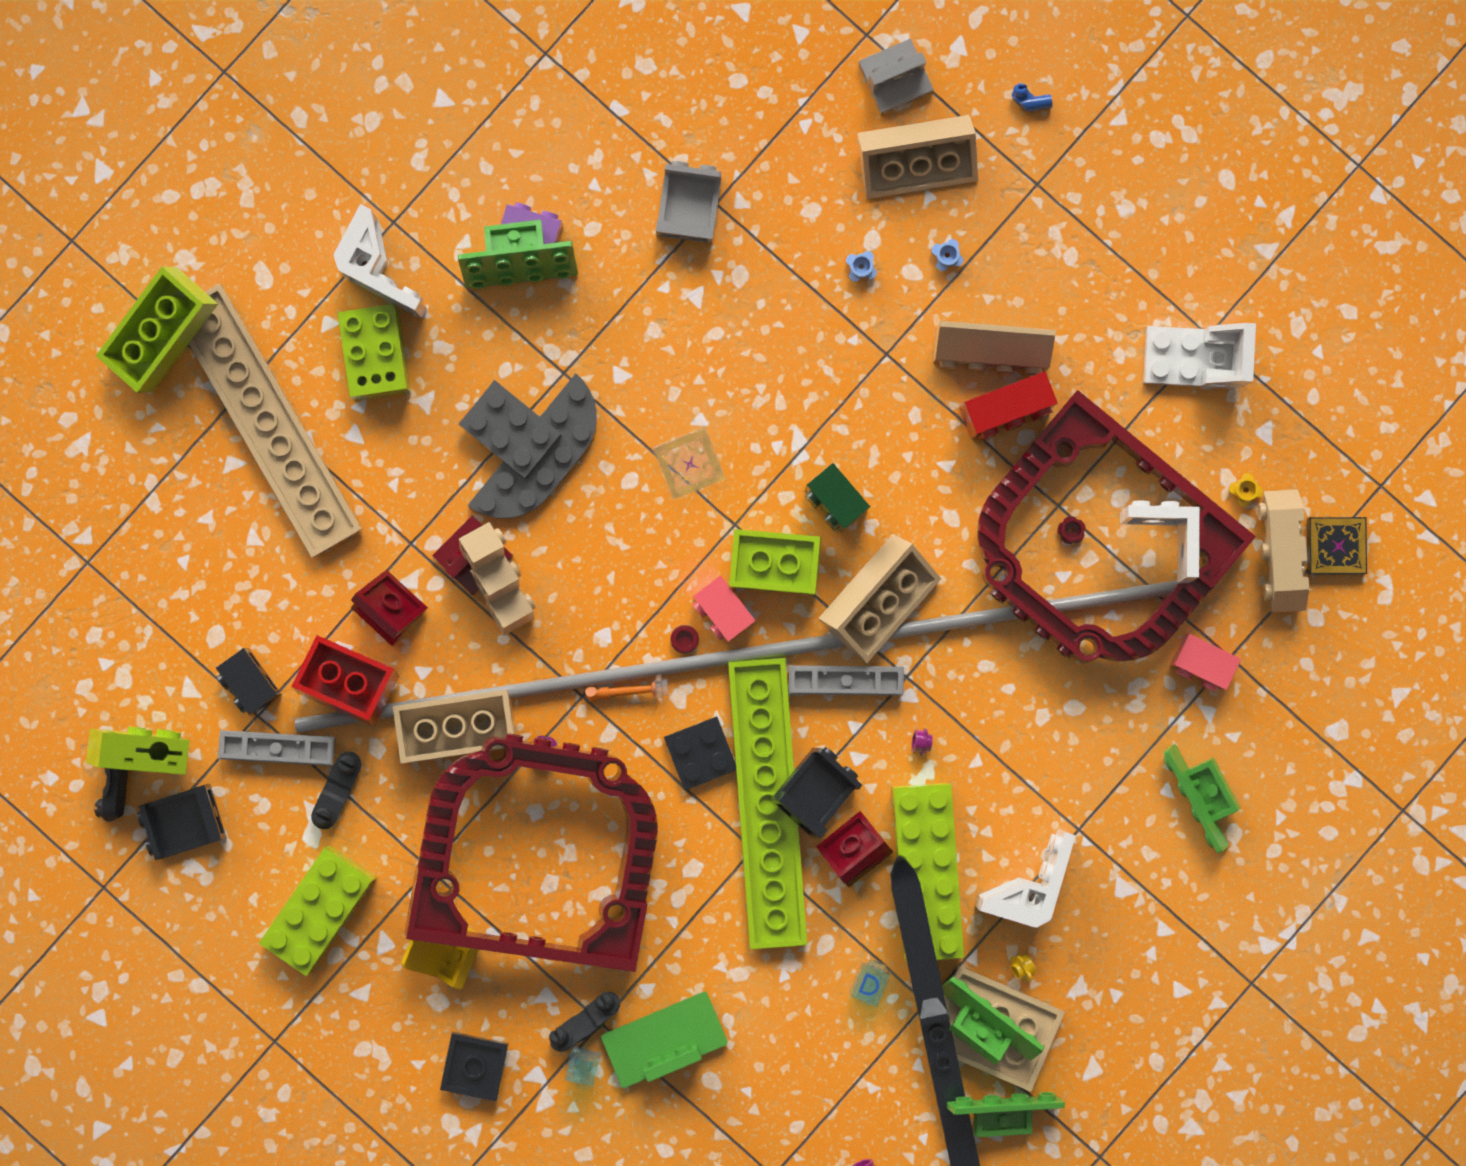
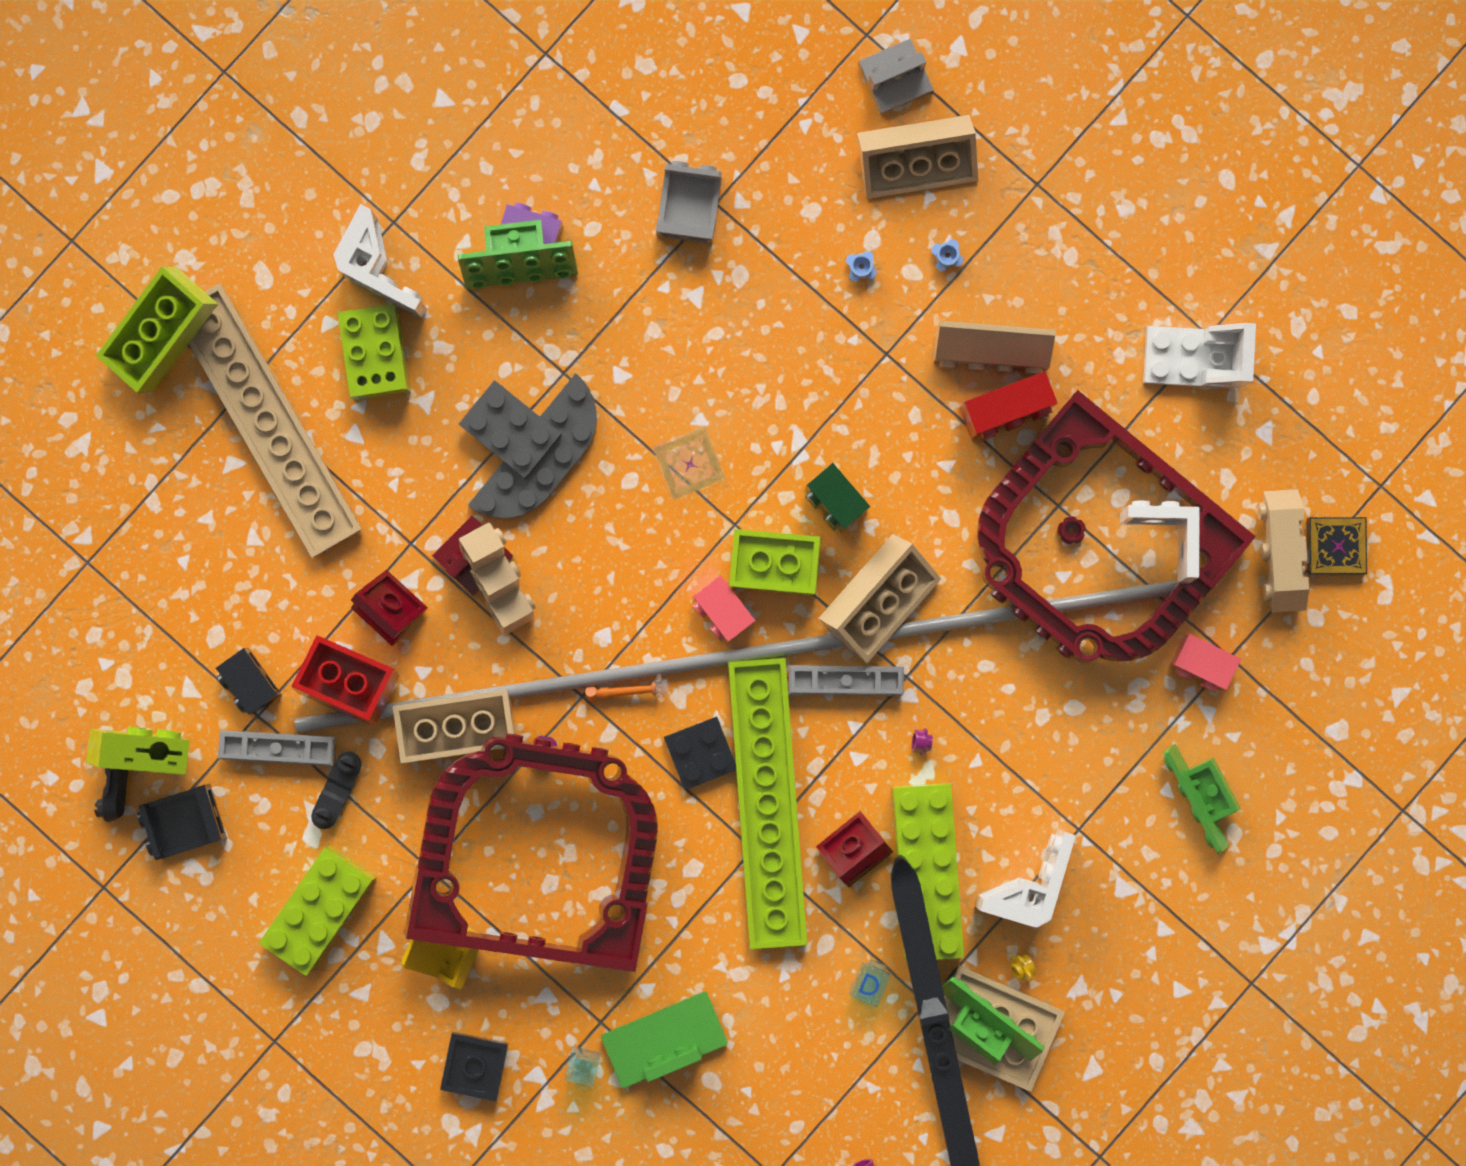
(585, 1023): black piece -> none
(684, 639): dark red tile -> none
(816, 791): black panel -> none
(1005, 1115): bright green bracket -> none
(1028, 101): blue arm -> none
(1254, 490): yellow plate -> none

